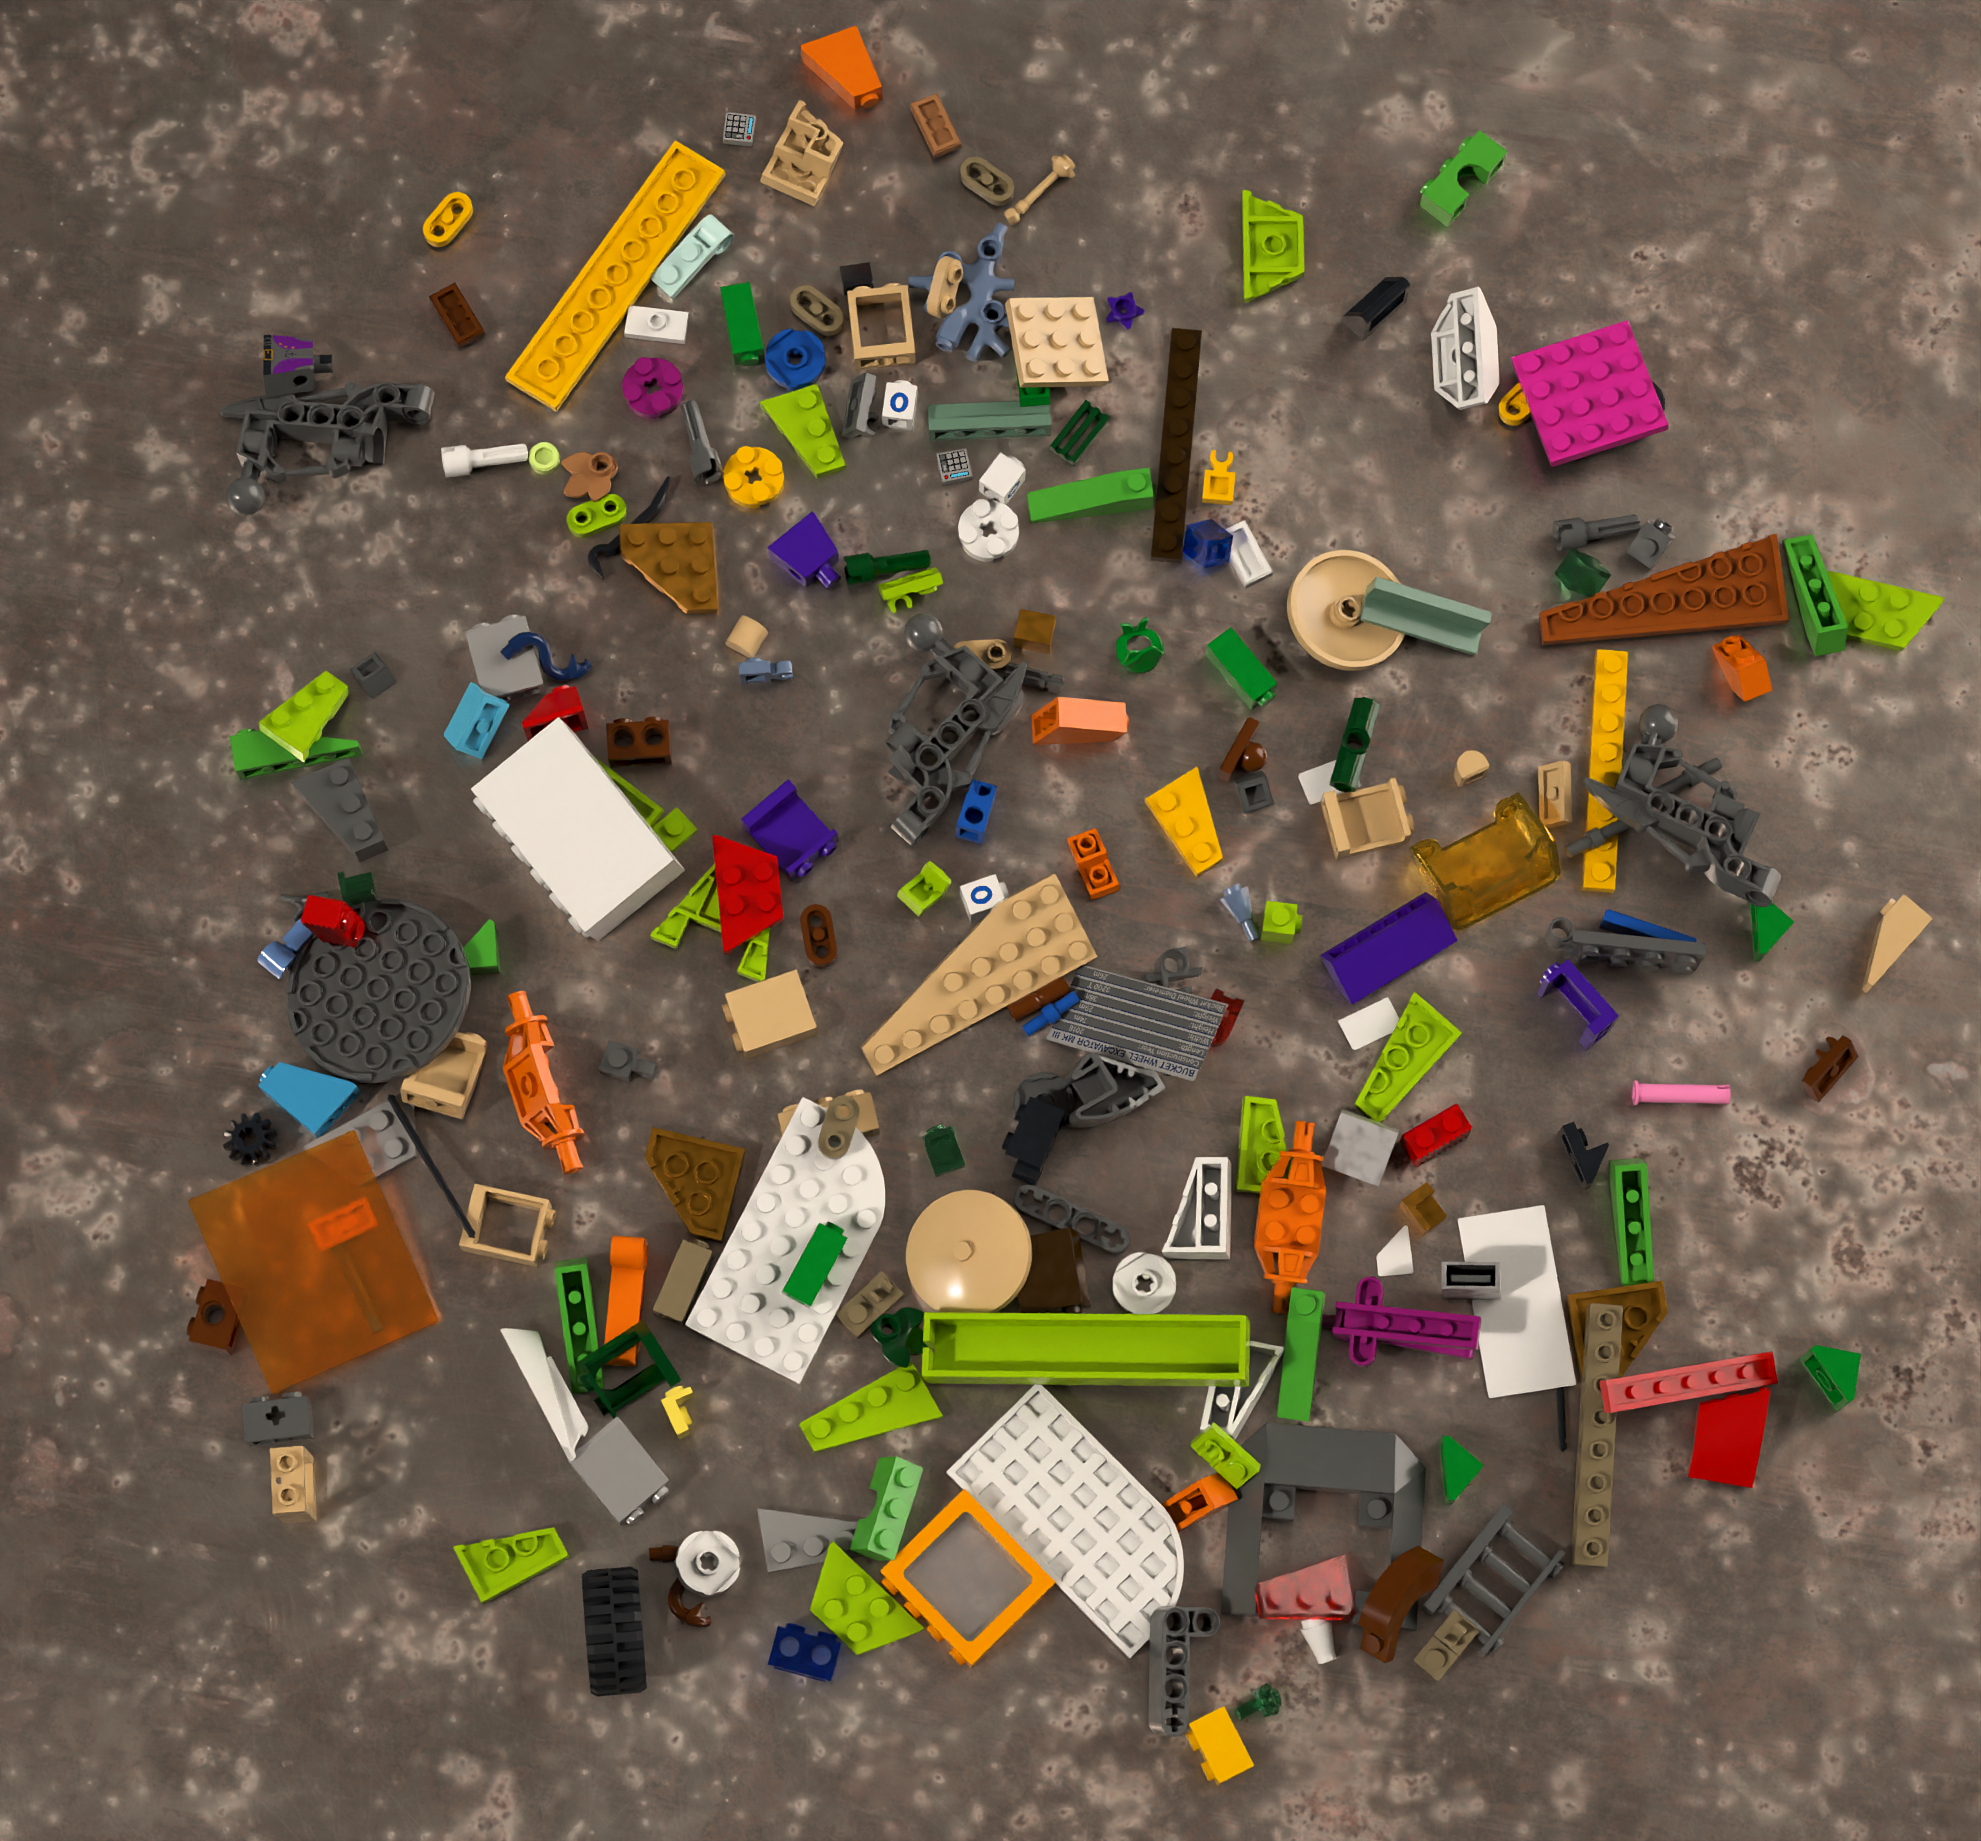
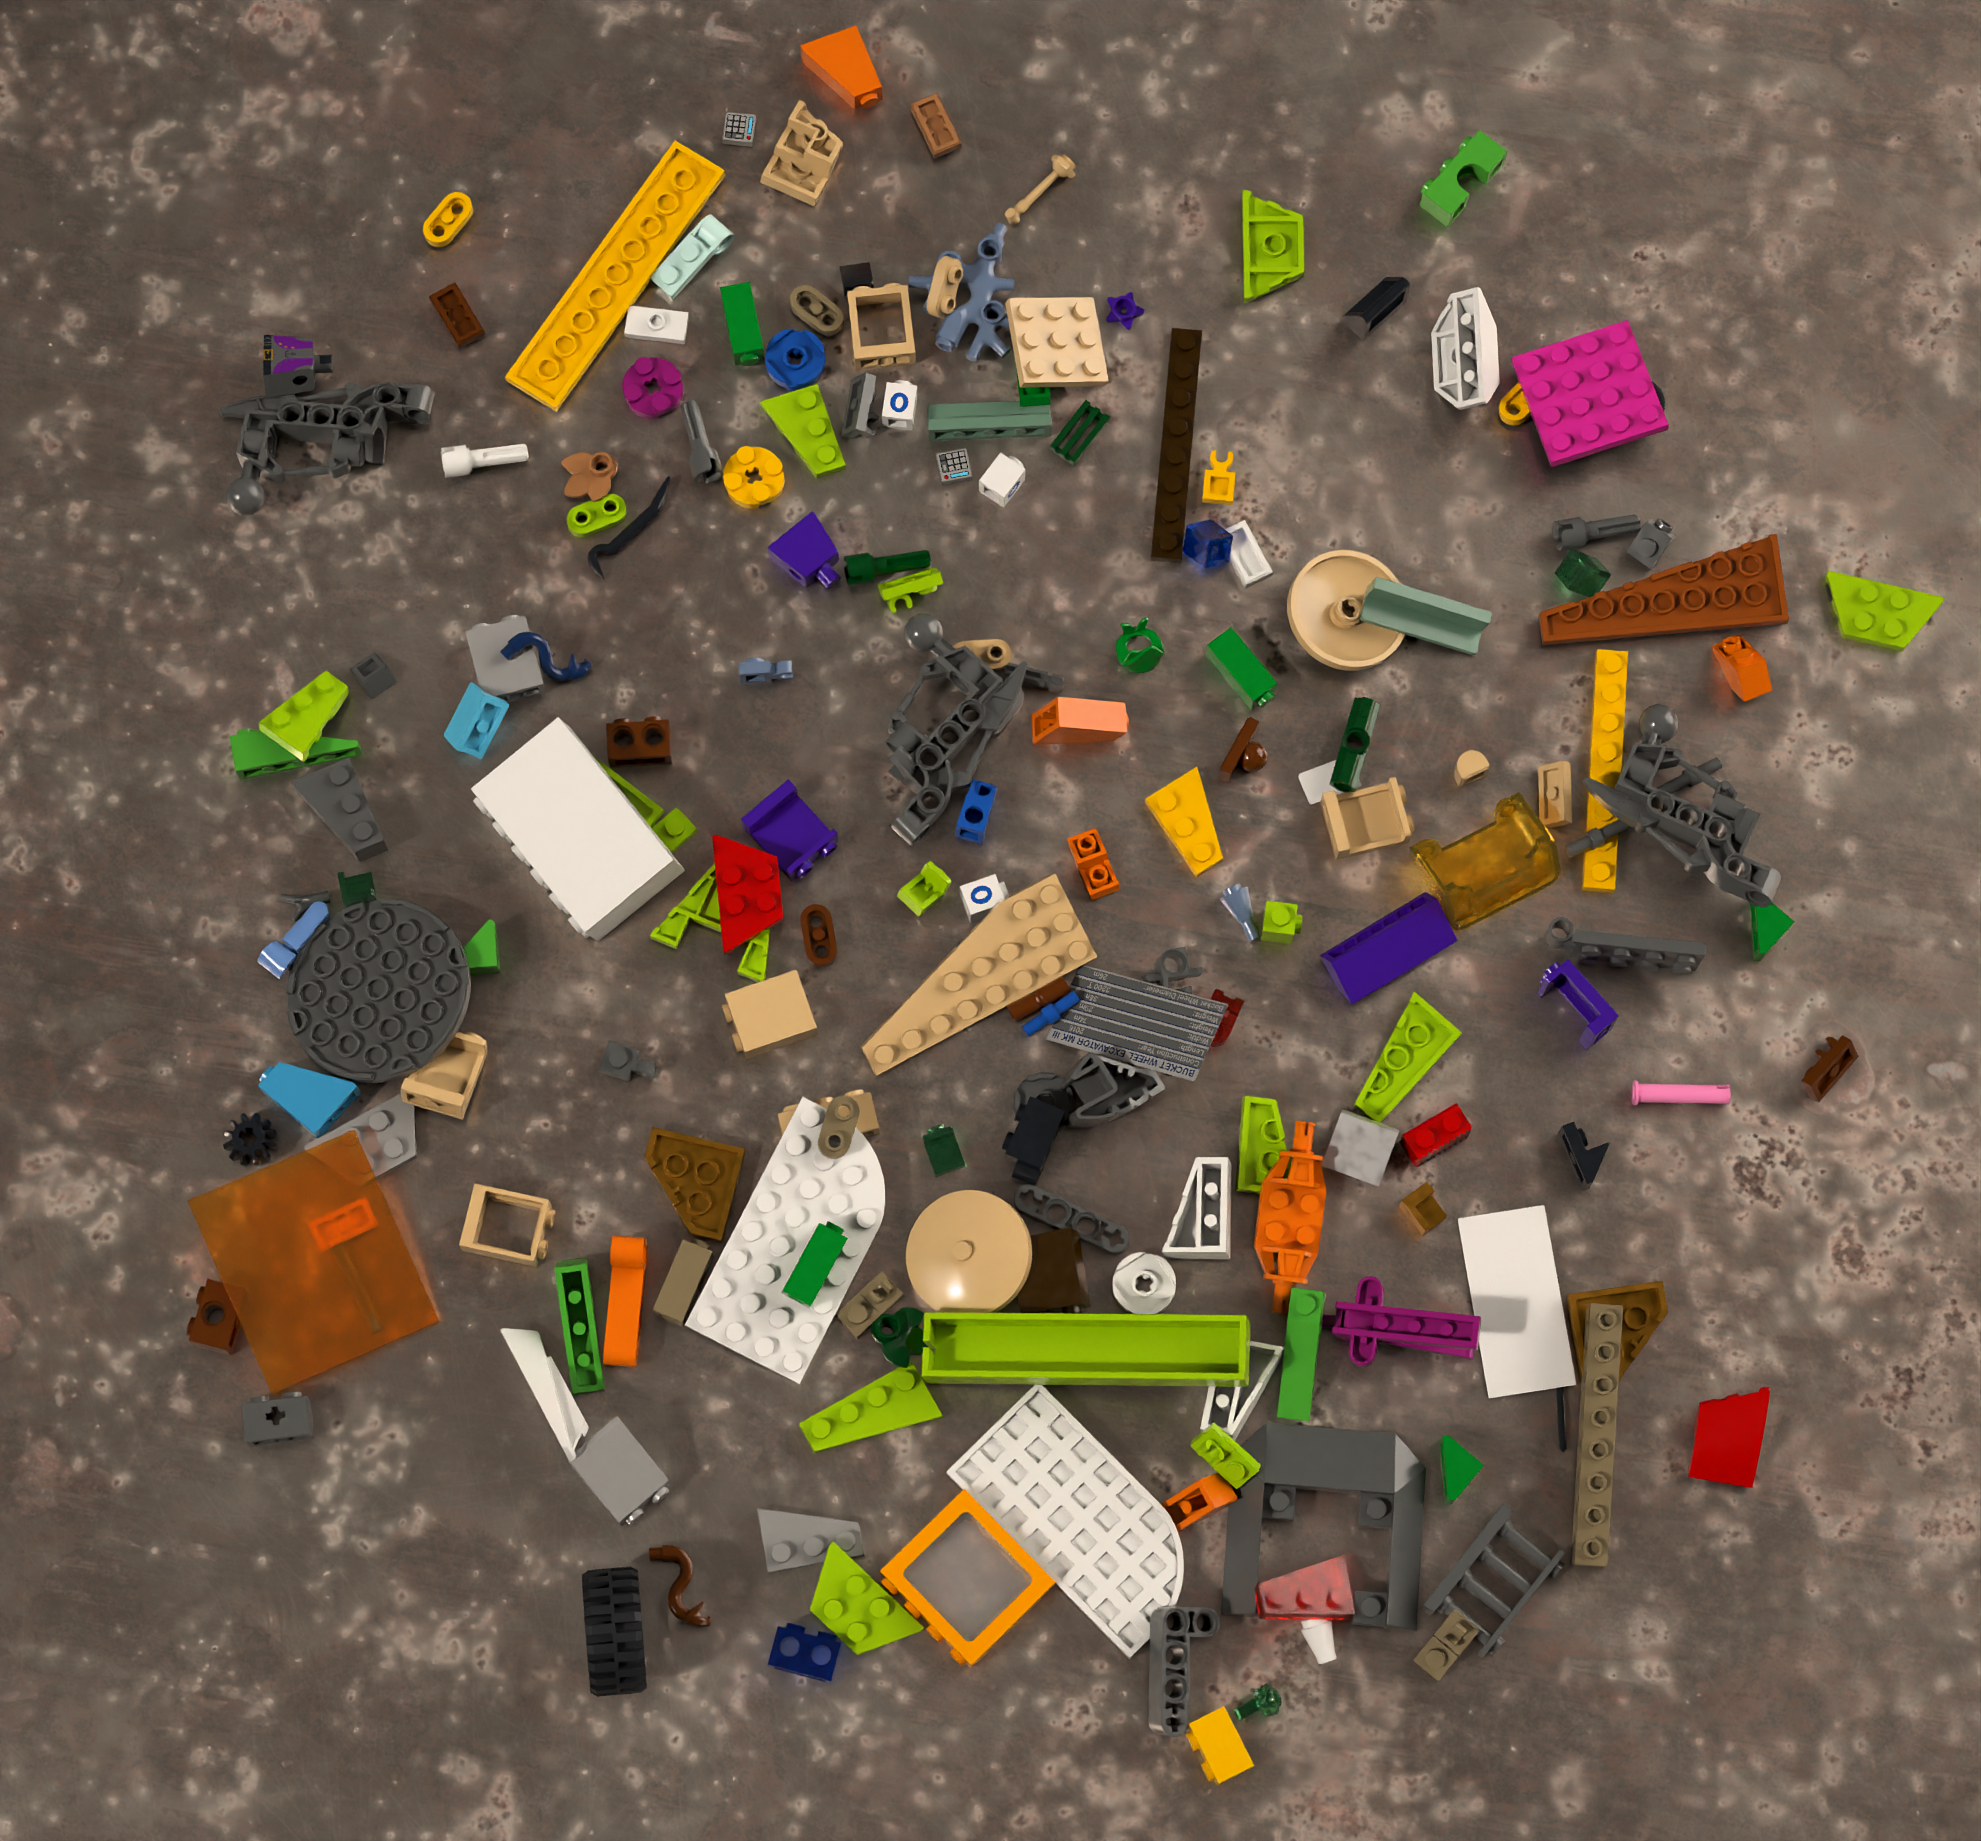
(295, 1497): tan window -> none
(332, 921): red brick -> none
(431, 1166): black axle -> none
(510, 1561): lime wing -> none
(533, 1086): orange plate -> none
(544, 458): yellowish green tile -> none
(561, 703): red slope -> none
(613, 1399): dark green panel -> none
(675, 561): pearl gold plate -> none
(678, 1416): light yellow bracket -> none
(706, 1544): white plate -> none
(747, 637): tan brick -> none
(882, 1530): bright green arch -> none
(989, 181): dark tan plate -> none
(994, 546): white plate -> none
(1034, 631): pearl gold panel -> none
(1093, 496): bright green slope -> none
(1253, 791): dark grey slope -> none
(1369, 1023): white sticker -> none
(1392, 1597): reddish brown arch -> none
(1396, 1255): white sticker -> none
(1471, 1280): piece -> none
(1628, 925): blue tile -> none
(1632, 1220): bright green slope -> none
(1688, 1382): plate -> none
(1815, 596): bright green slope -> none
(1833, 1372): green slope -> none
(1894, 934): tan slope -> none

